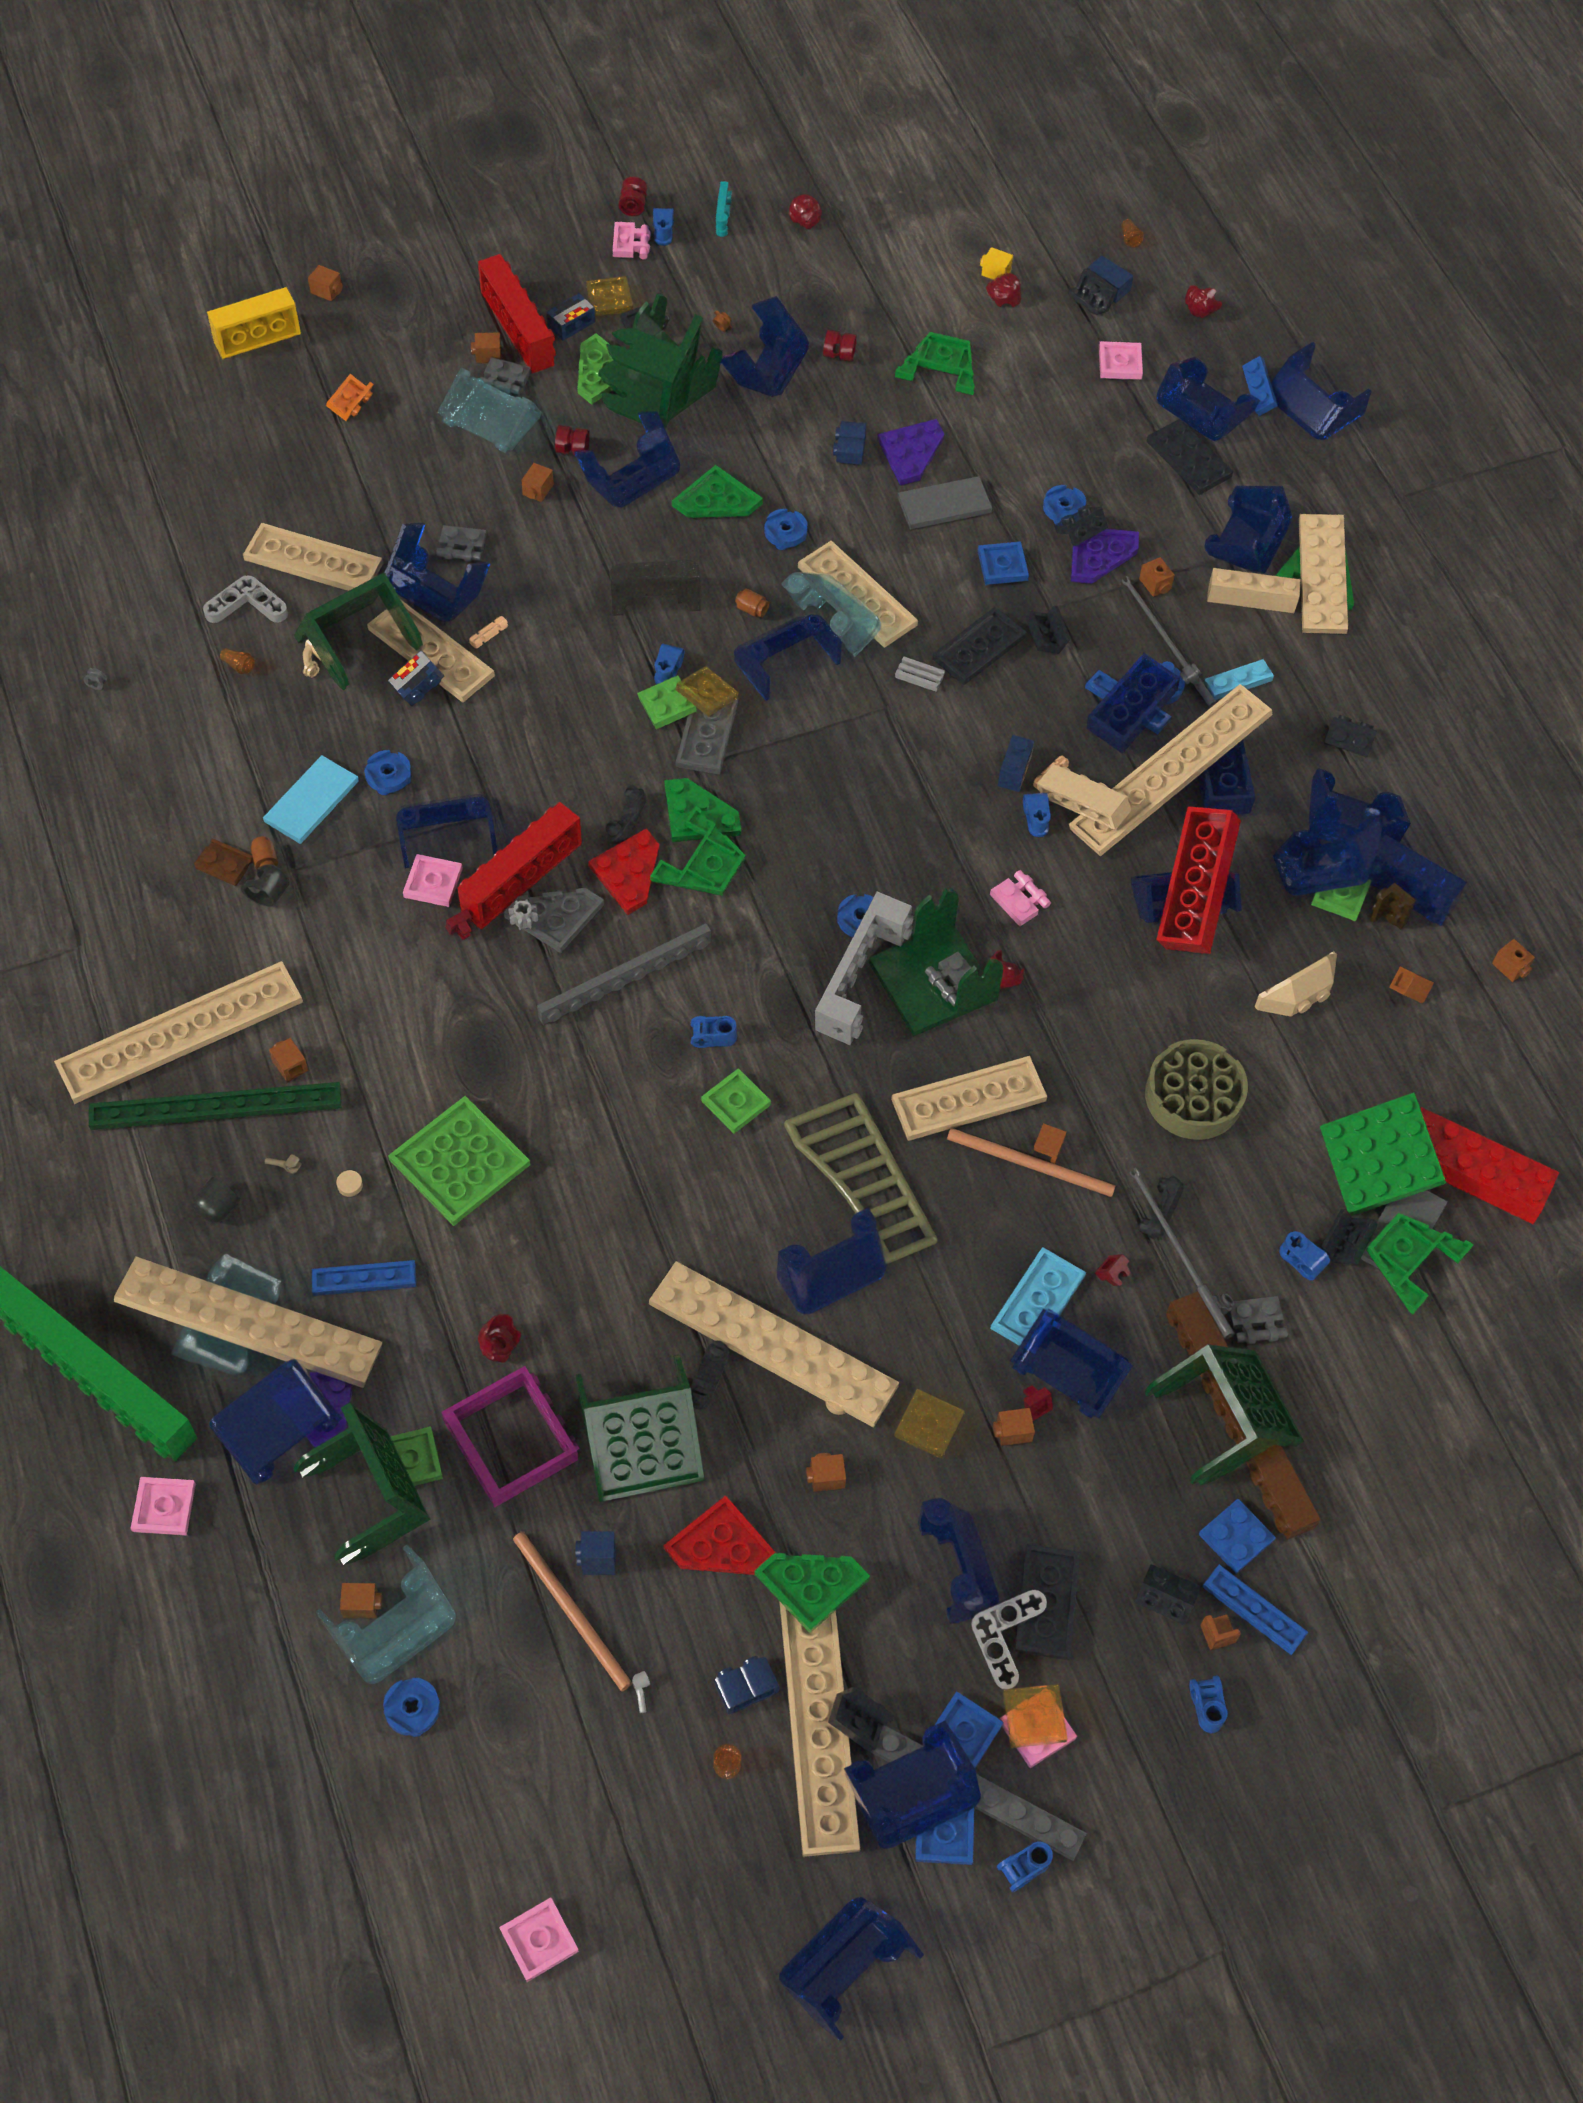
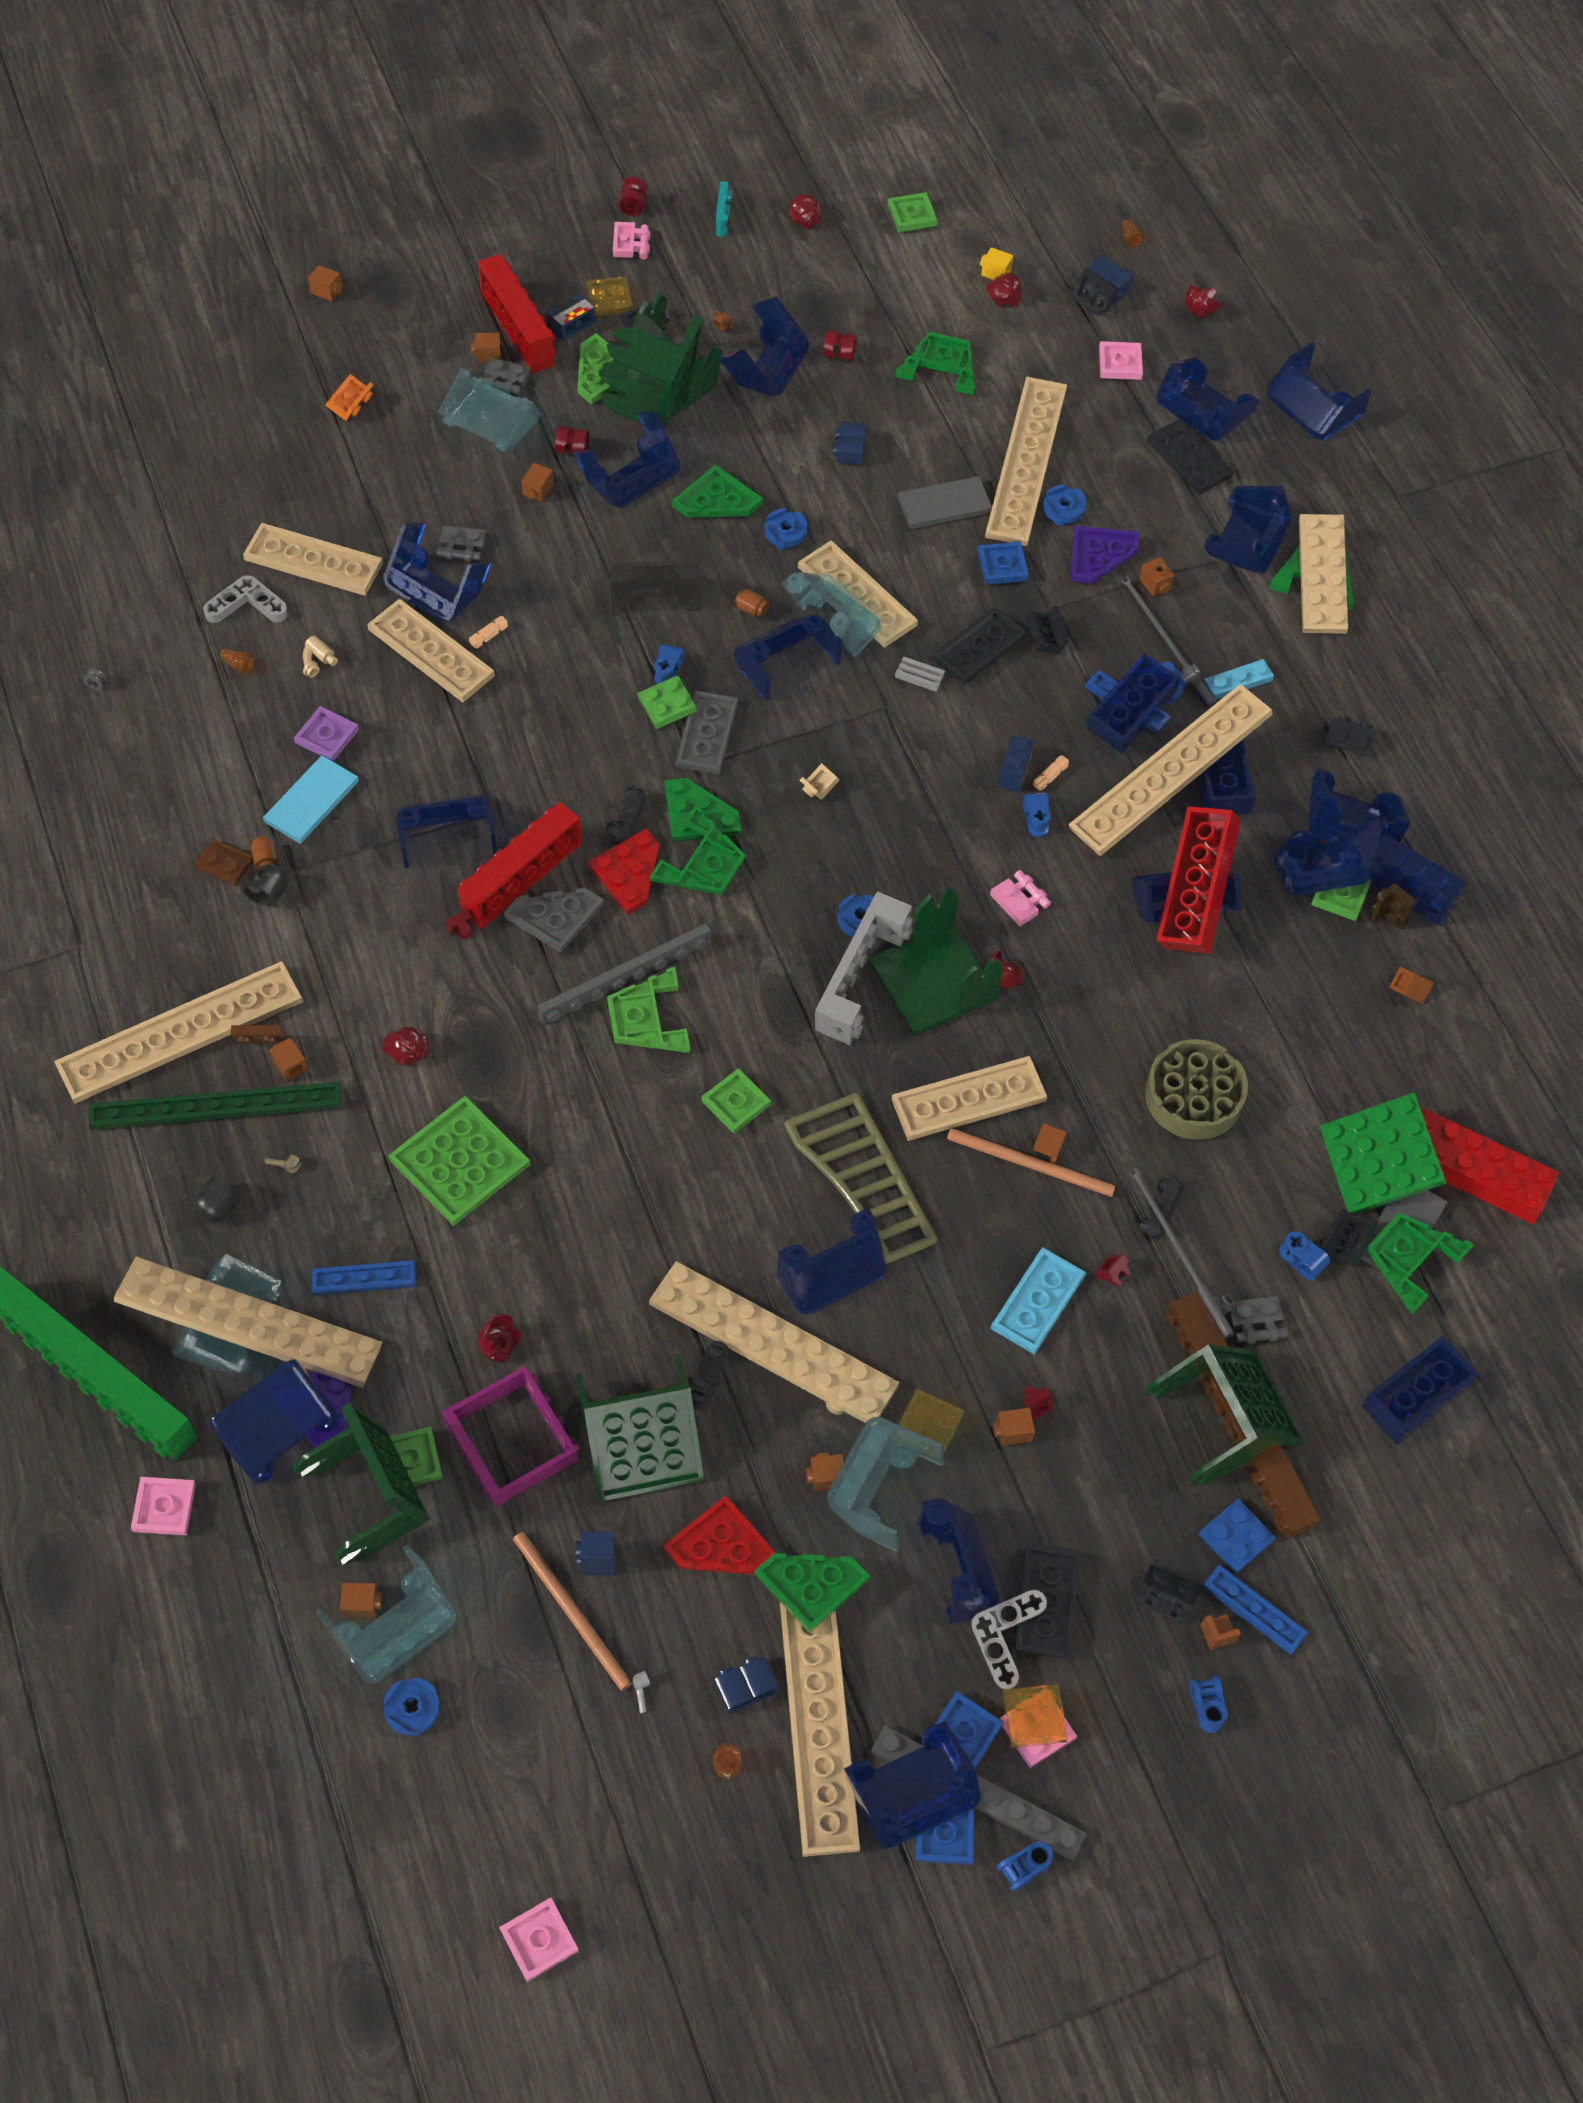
(254, 322): yellow brick -> none
(257, 1034): none -> reddish brown plate
(326, 733): none -> medium lavender plate
(346, 605): dark green piece -> none
(349, 1183): tan tile -> none
(388, 782): blue plate -> none
(406, 1045): none -> dark red hair
(416, 678): brick -> none
(432, 880): bright pink plate -> none
(523, 914): light grey gear -> none
(636, 1015): none -> bright green wing
(663, 225): blue piece -> none
(706, 691): clear yellow plate -> none
(712, 1031): blue piece -> none
(819, 782): none -> tan bracket
(840, 1956): clear blue windscreen -> none
(859, 1717): black bracket -> none
(876, 1448): none -> clear light blue windscreen
(911, 449): dark purple plate -> none
(912, 212): none -> bright green plate
(950, 969): dark grey plate -> none
(1026, 461): none -> tan plate
(1071, 1362): clear blue windscreen -> none
(1083, 524): black bracket -> none
(1085, 796): tan brick -> none
(1253, 590): tan brick -> none
(1260, 385): blue plate -> none
(1301, 989): tan wedge -> none
(1419, 1390): none -> clear blue brick
(1514, 961): dark orange brick -> none

